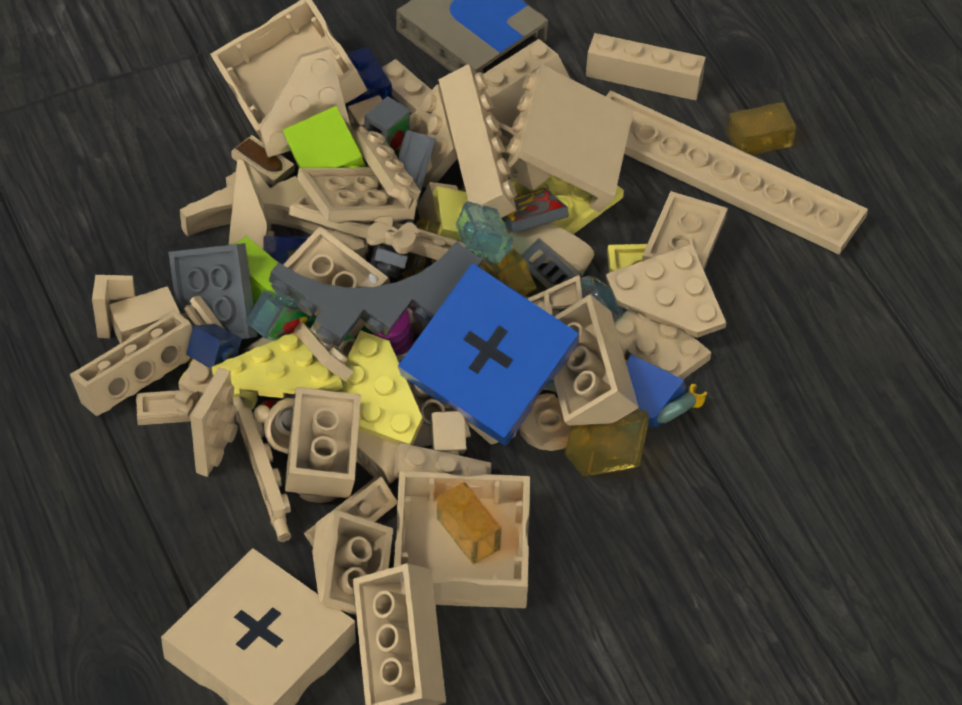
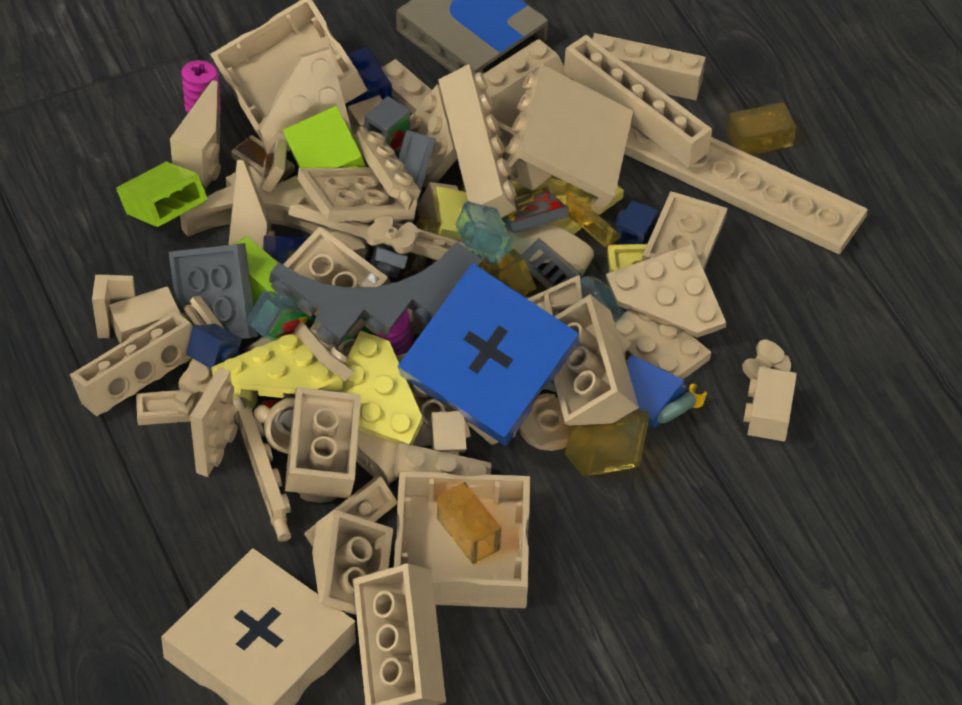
(162, 194): none -> lime brick
(196, 79): none -> dark pink piece
(197, 138): none -> tan slope
(274, 165): none -> tan tile
(590, 221): none -> clear yellow slope
(636, 223): none -> dark blue brick
(653, 110): none -> tan brick
(768, 356): none -> tan piece
(771, 403): none -> tan brick

